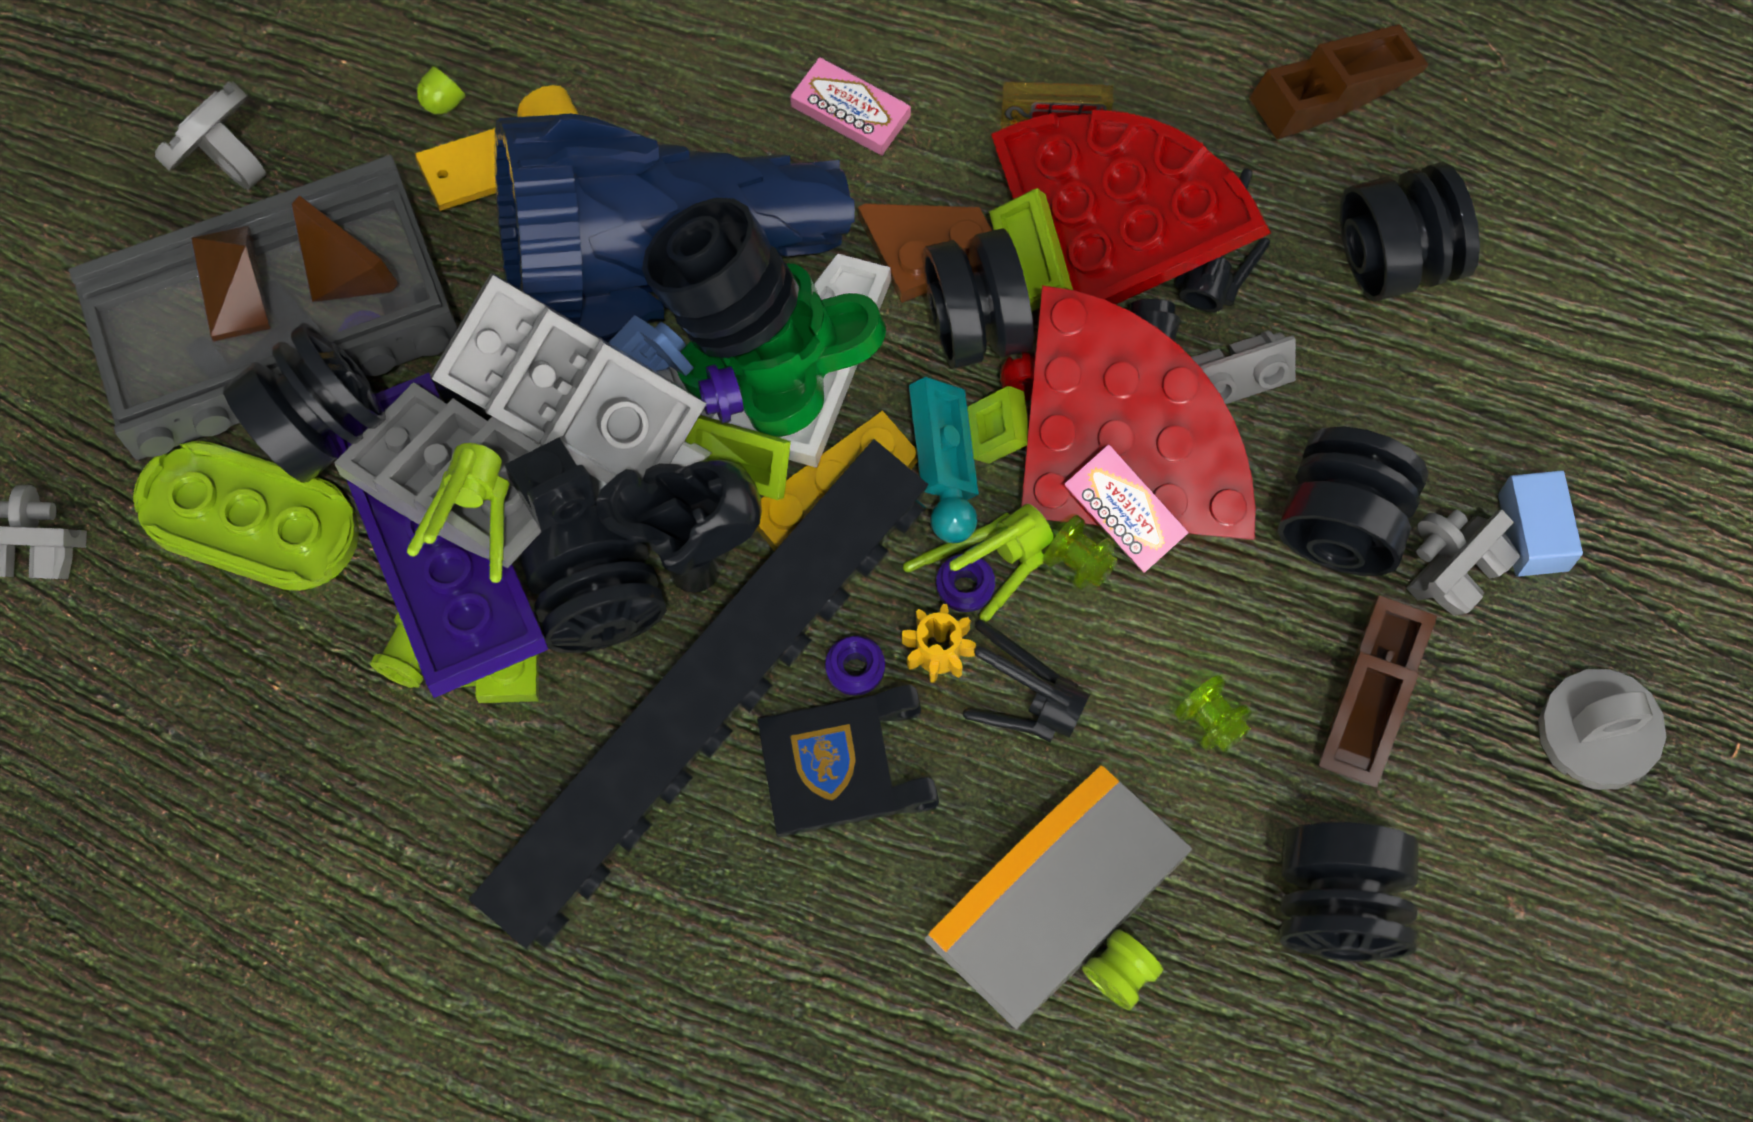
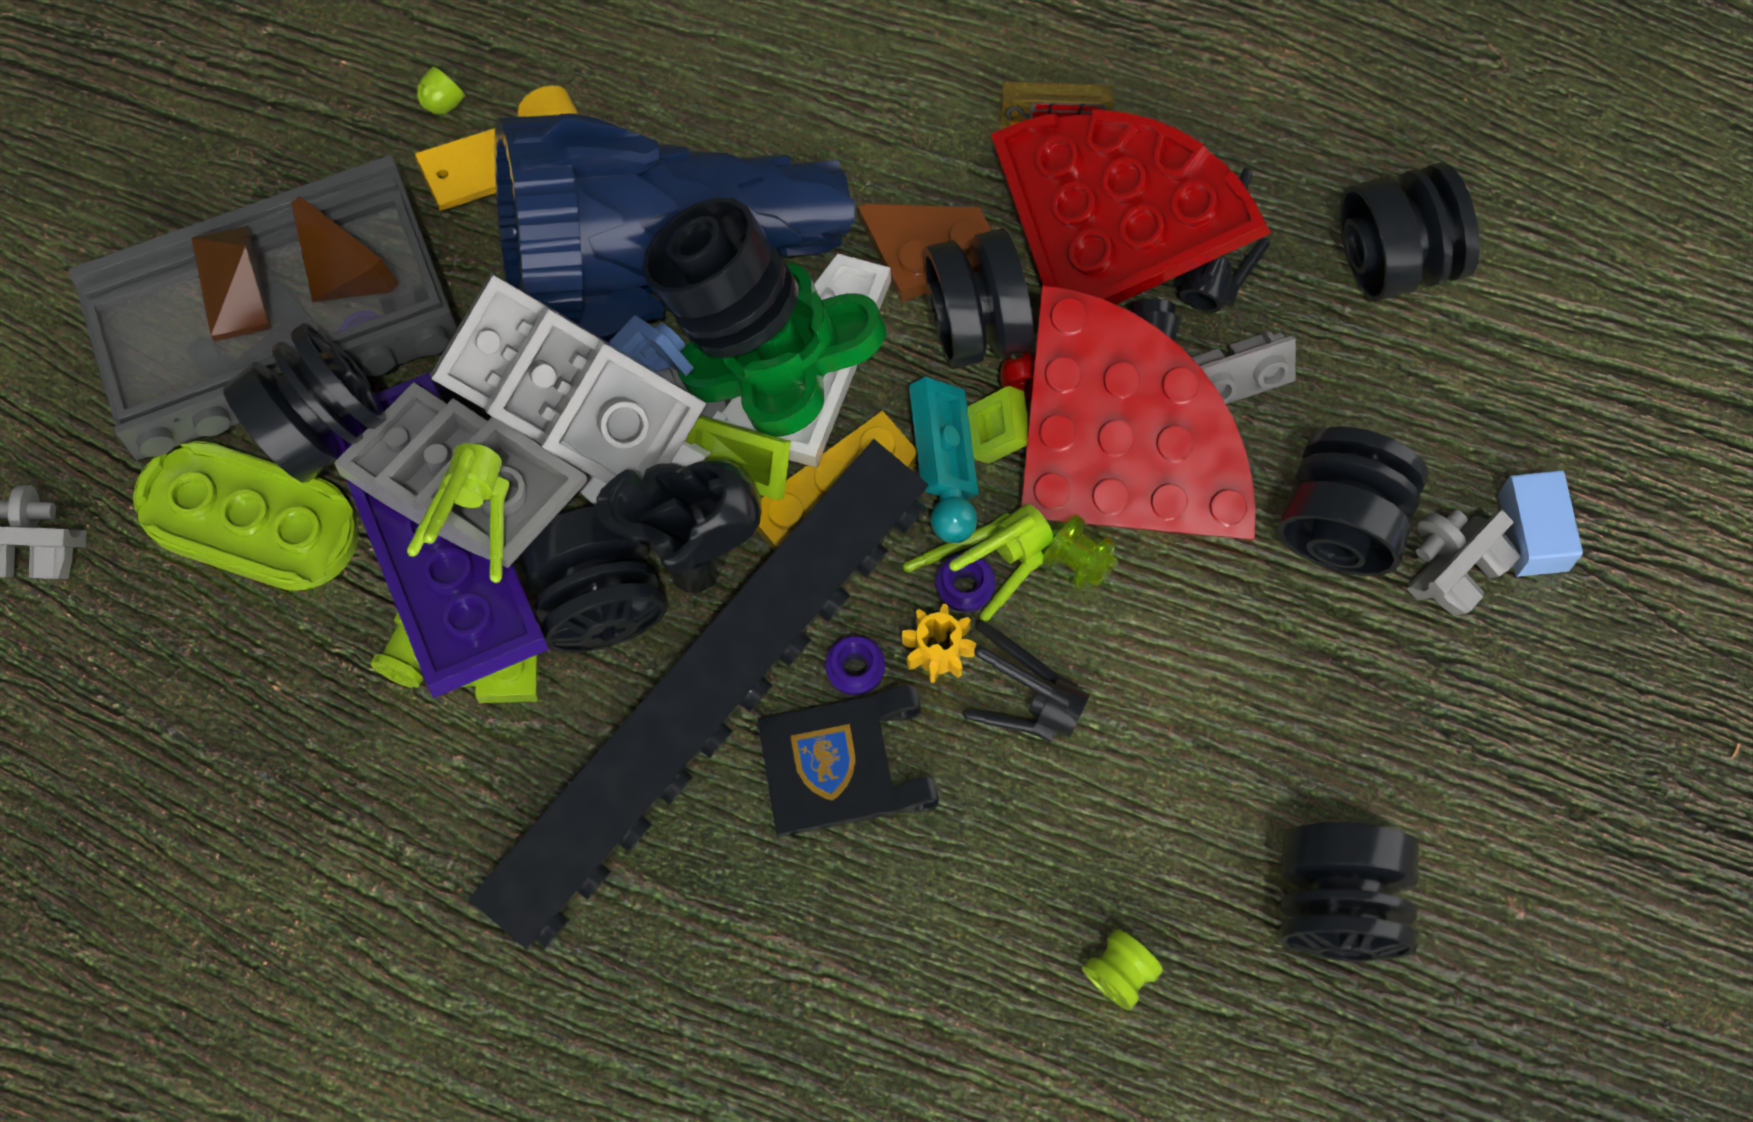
(206, 130): light grey tile -> none
(551, 484): black bracket -> none
(721, 393): dark purple plate -> none
(850, 106): tile -> none
(1036, 242): lime tile -> none
(1057, 896): light grey slope -> none
(1126, 508): tile -> none
(1221, 722): clear neon green wheel -> none
(1336, 80): reddish brown slope -> none
(1376, 690): reddish brown slope -> none
(1602, 729): light grey tile -> none

